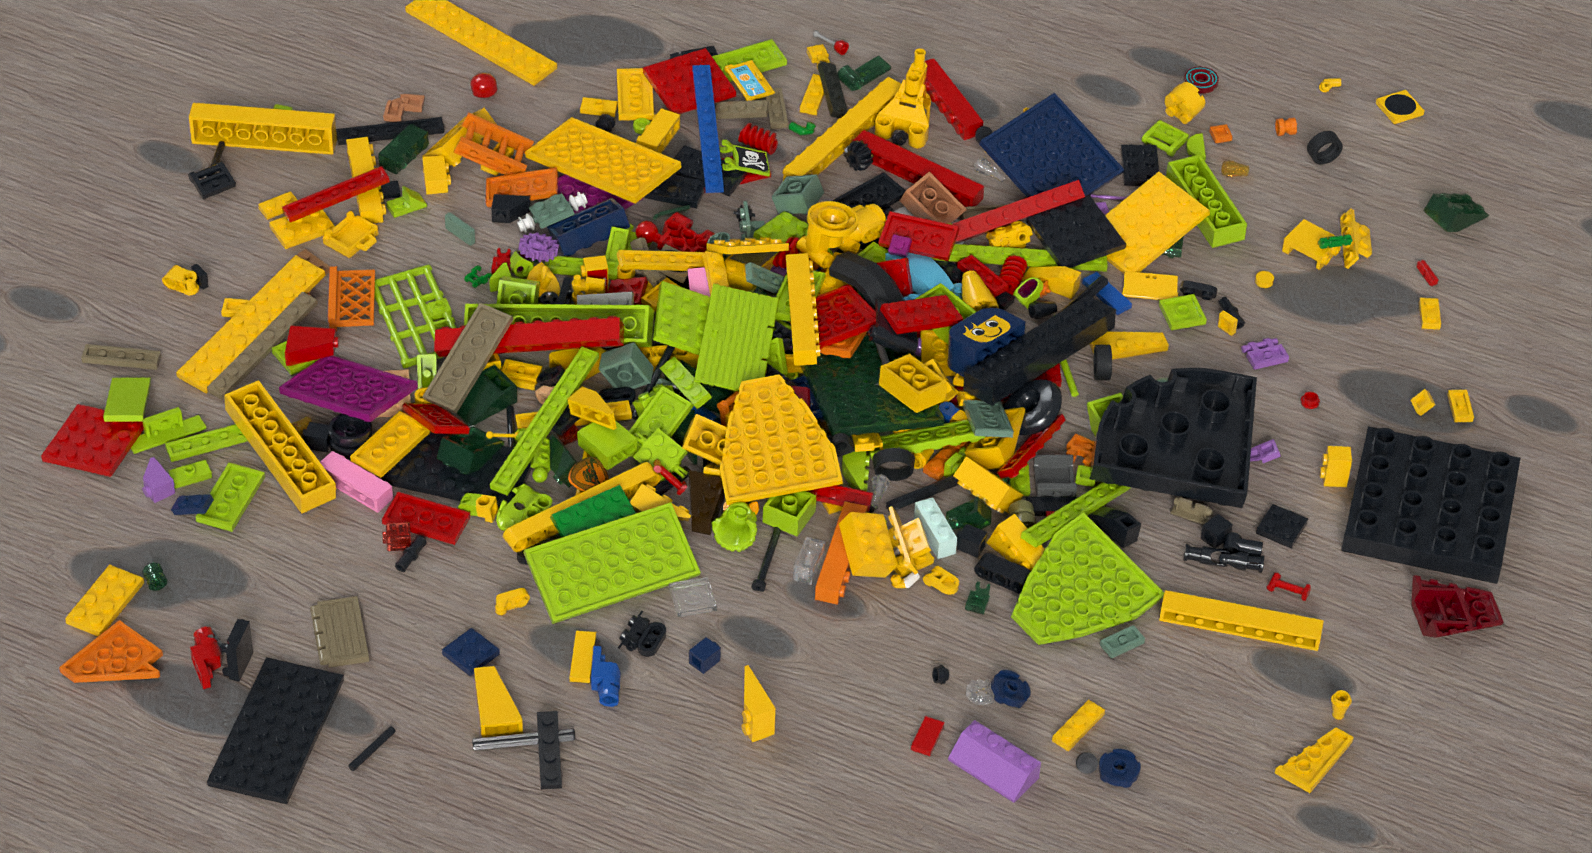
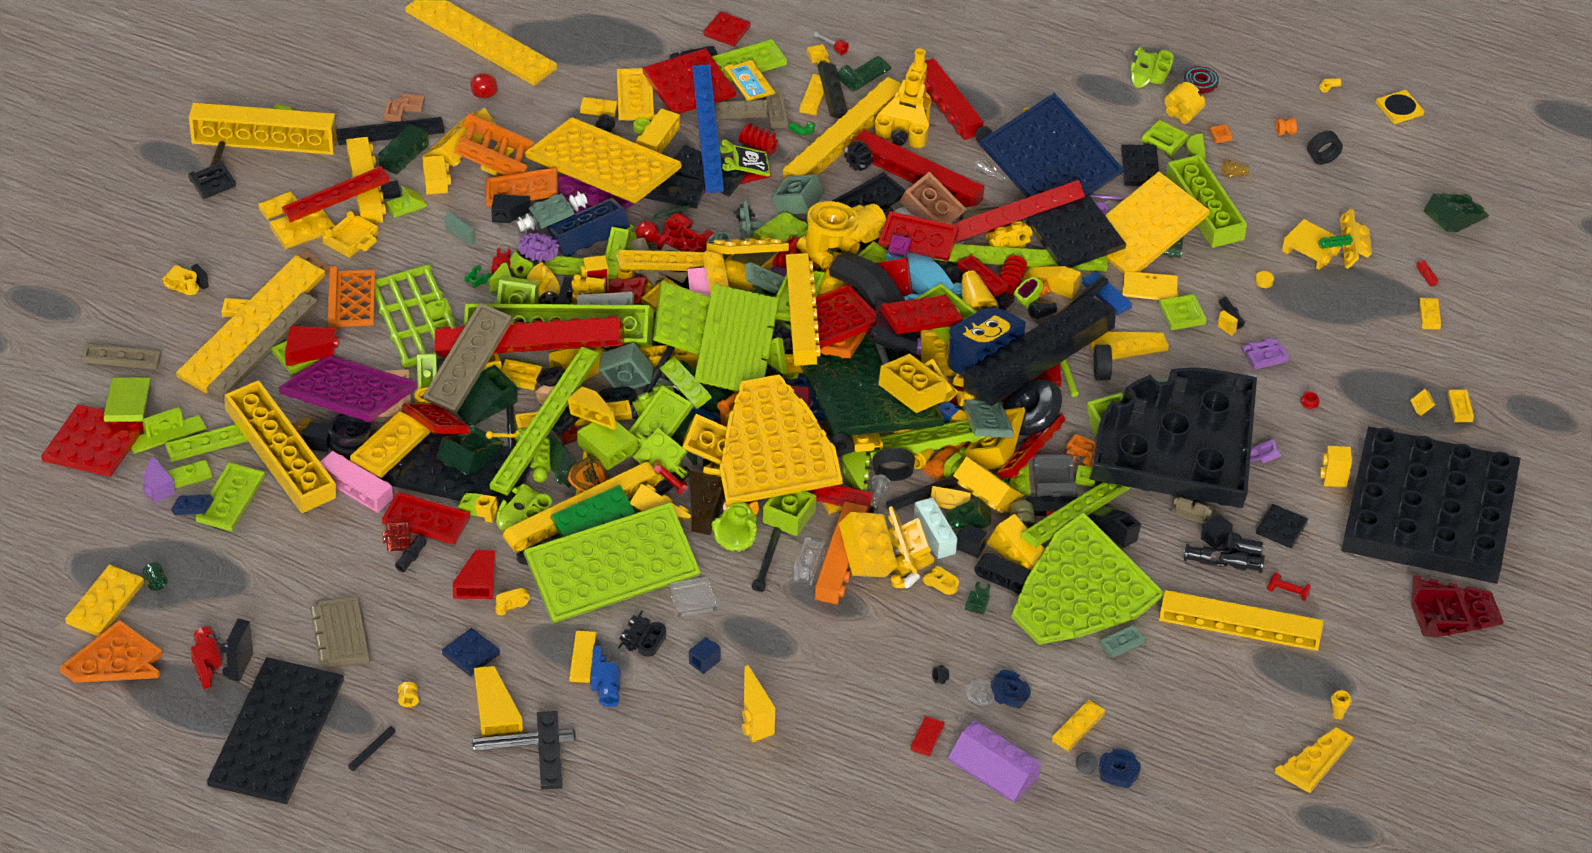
(408, 694): none -> yellow wheel
(476, 577): none -> red slope
(727, 28): none -> red plate
(949, 498): none -> yellow plate
(1158, 67): none -> lime piece
(1201, 290): black plate -> none

